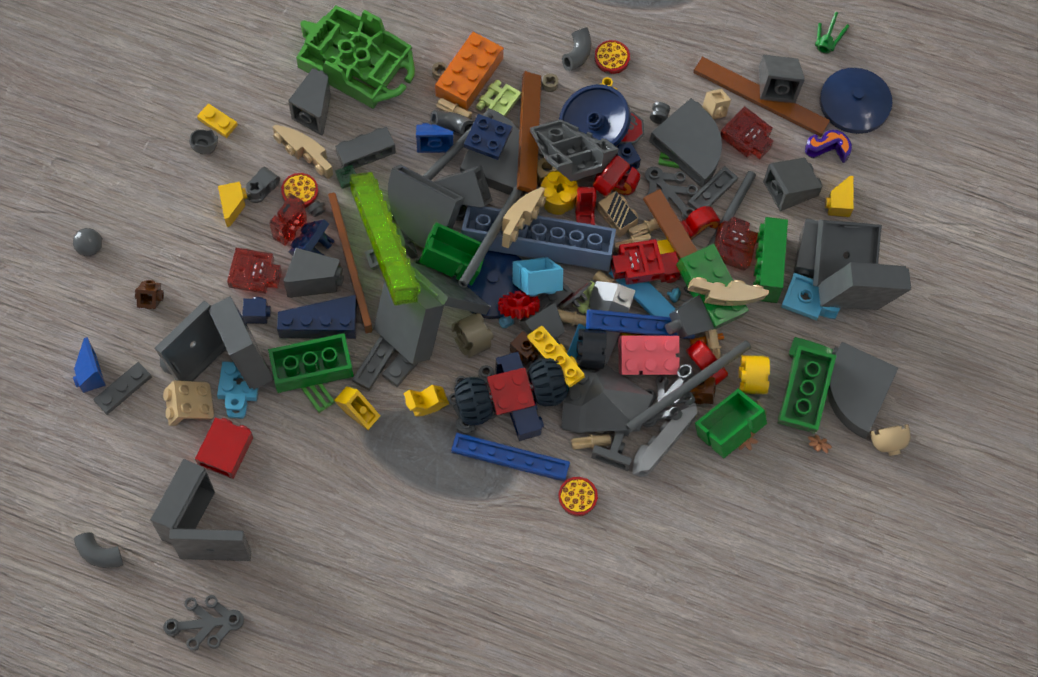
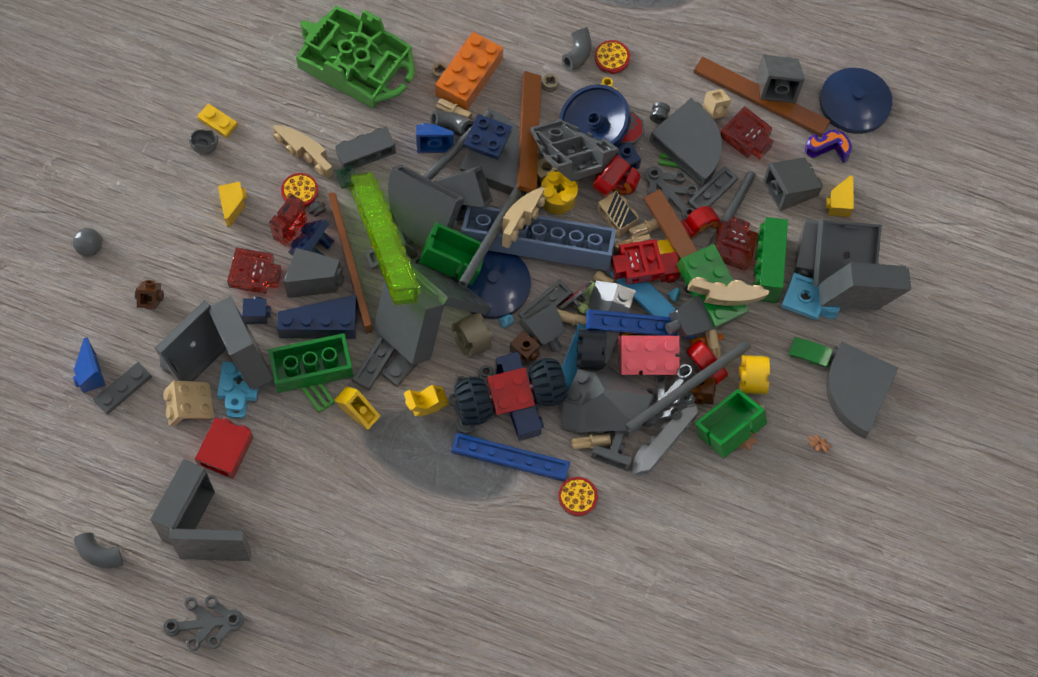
(262, 185): dark grey piece -> none
(311, 101): dark grey slope -> none
(504, 101): yellowish green plate -> none
(518, 305): red gear -> none
(538, 276): medium azure piece -> none
(551, 349): yellow bracket -> none
(585, 205): red animal -> none
(806, 389): green brick -> none
(826, 44): green plant -> none
(891, 439): tan cylinder -> none

